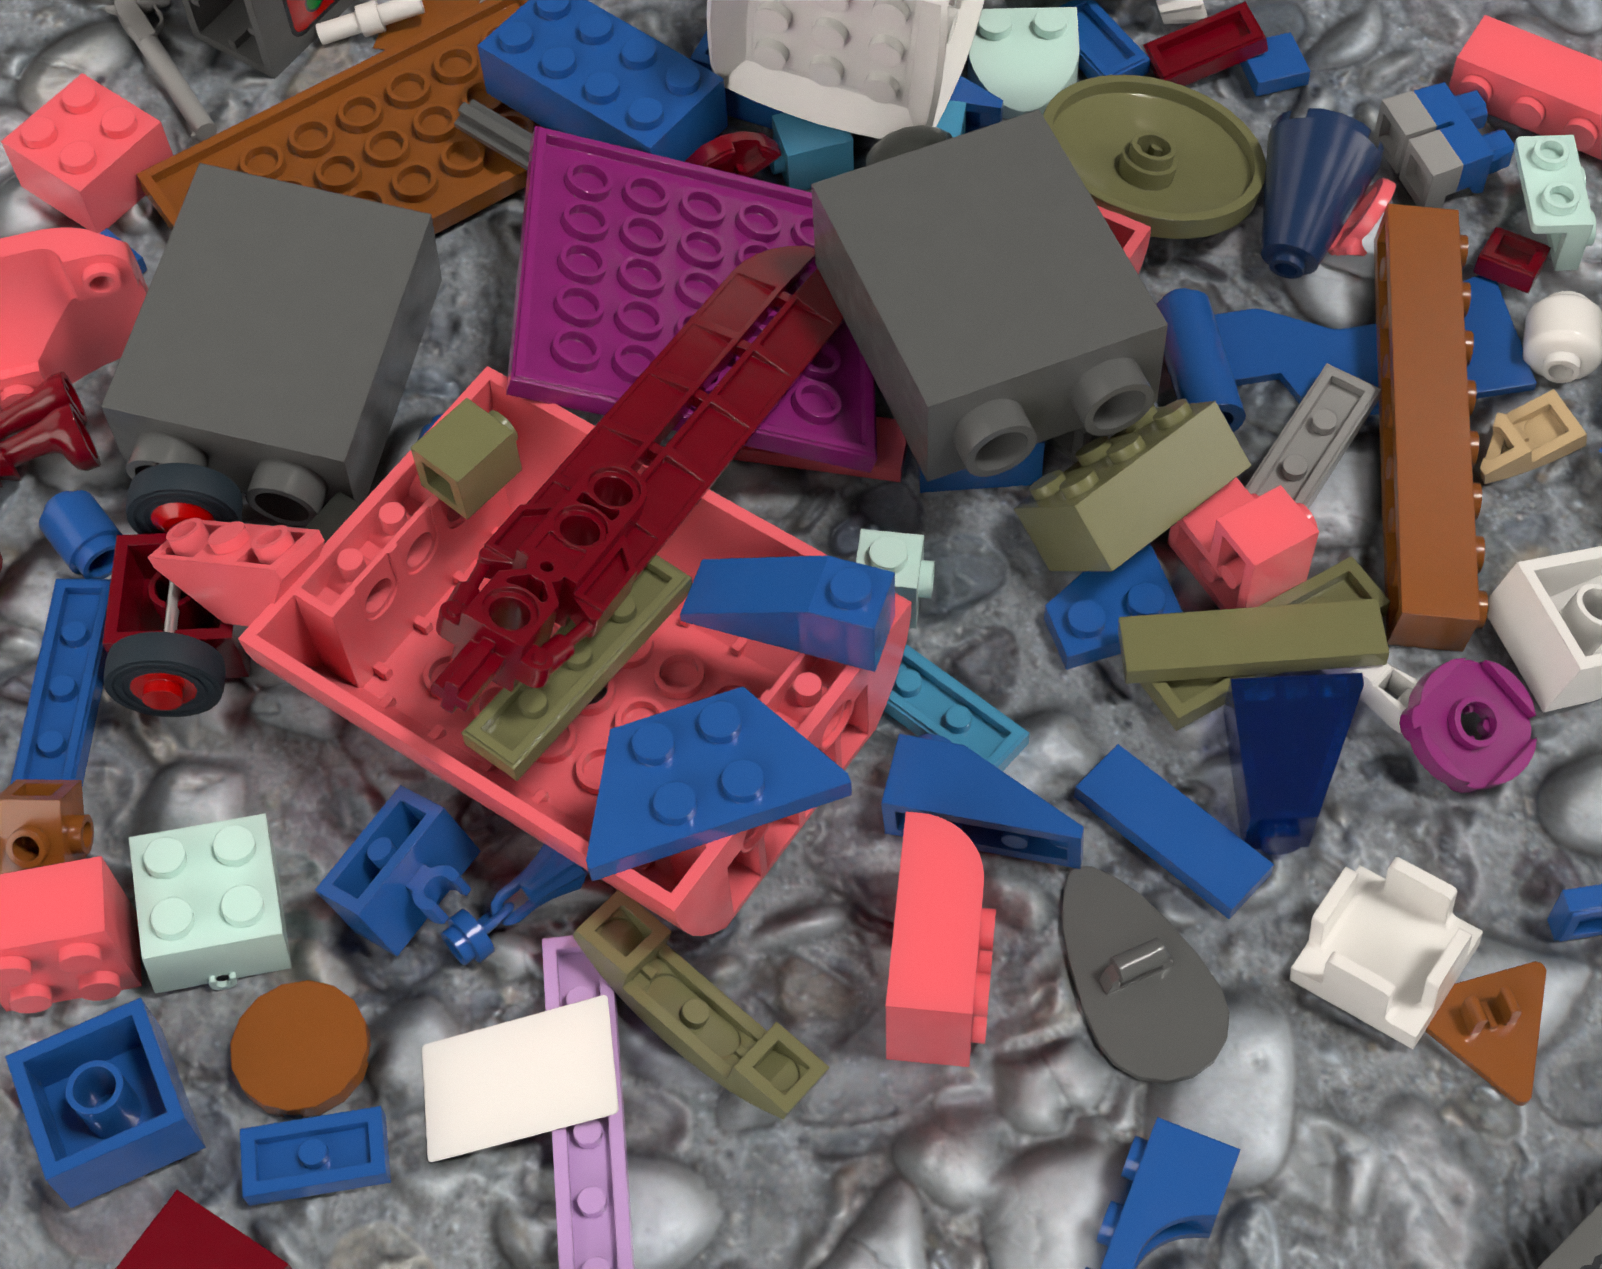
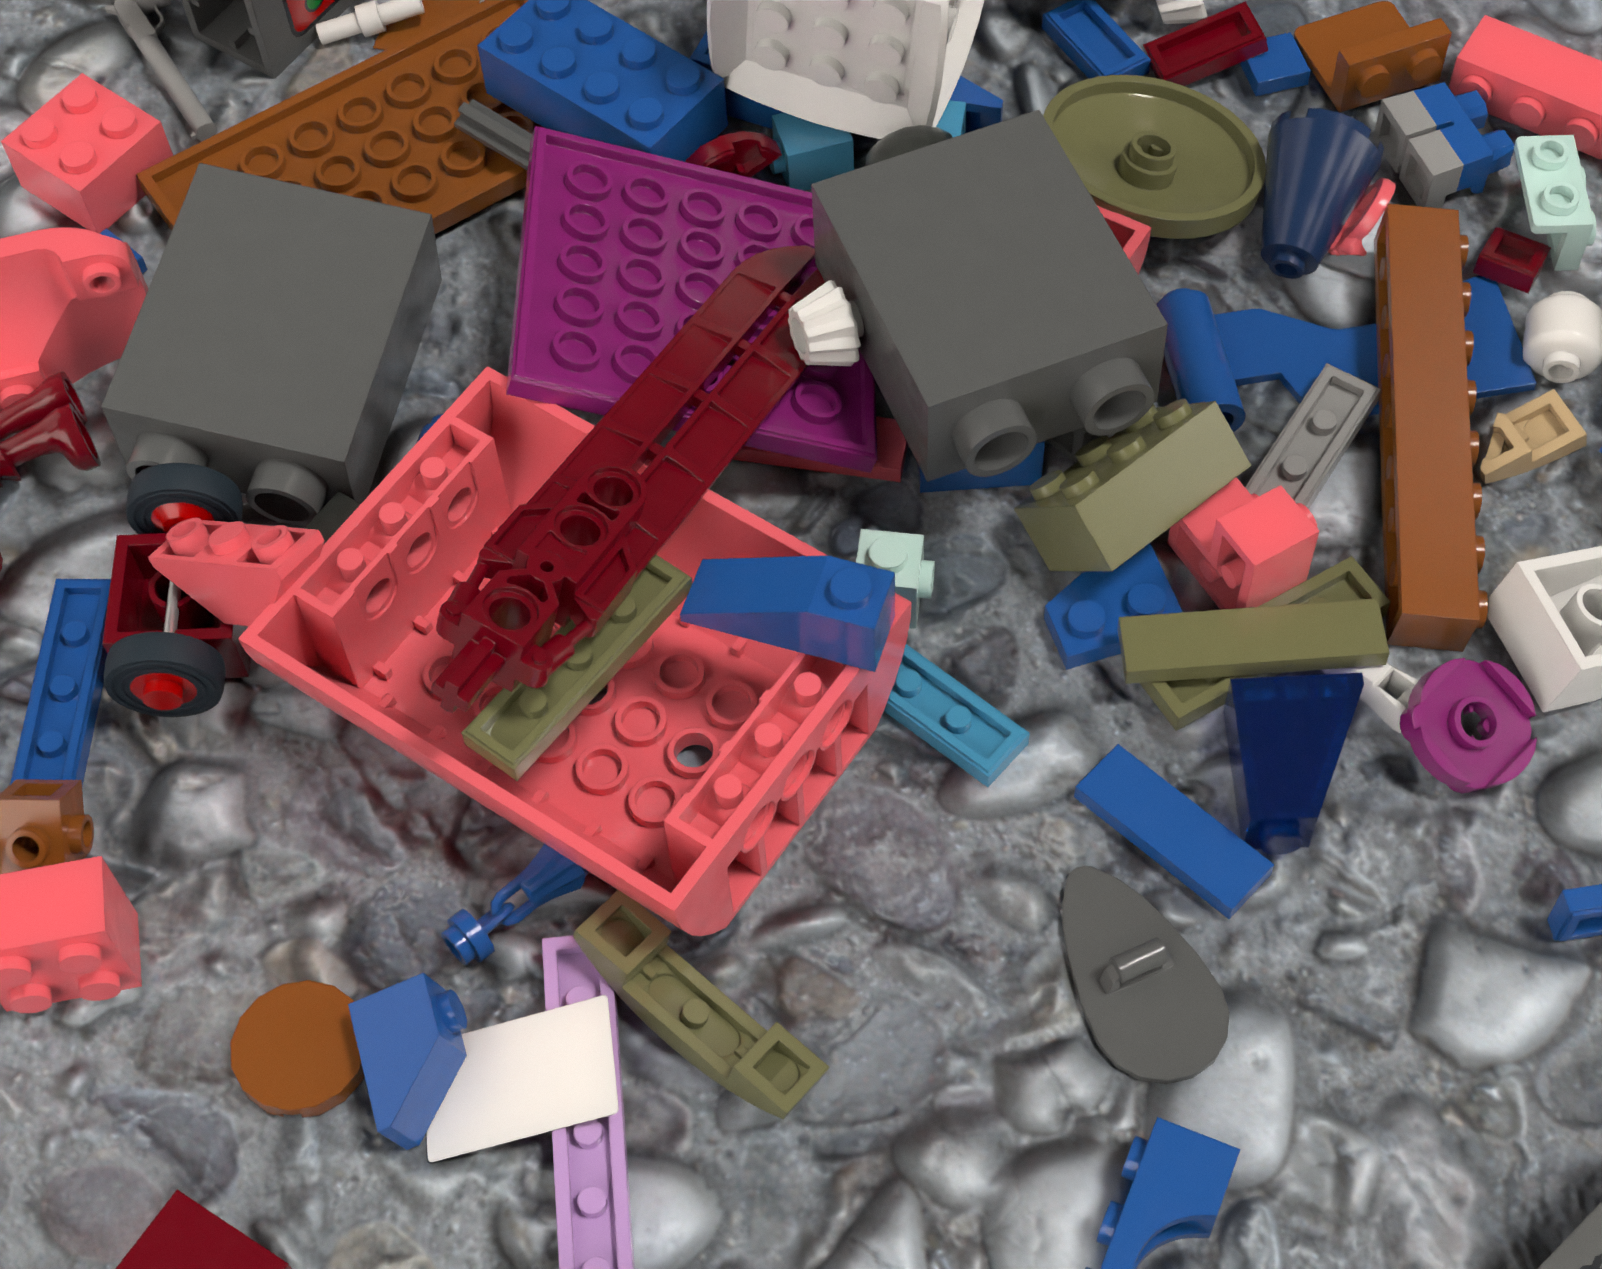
(80, 533): blue brick -> none
(104, 1103): blue brick -> none
(209, 904): light aqua brick -> none
(314, 1156): blue plate -> none
(399, 871): blue brick -> none
(409, 1053): none -> blue slope
(467, 457): olive brick -> none
(701, 779): blue wing -> none
(826, 327): none -> white piece
(938, 947): coral brick -> none
(980, 799): blue slope -> none
(1025, 55): light aqua slope -> none
(1372, 53): none -> dark orange bracket
(1387, 948): white panel -> none
(1496, 1027): dark orange piece -> none

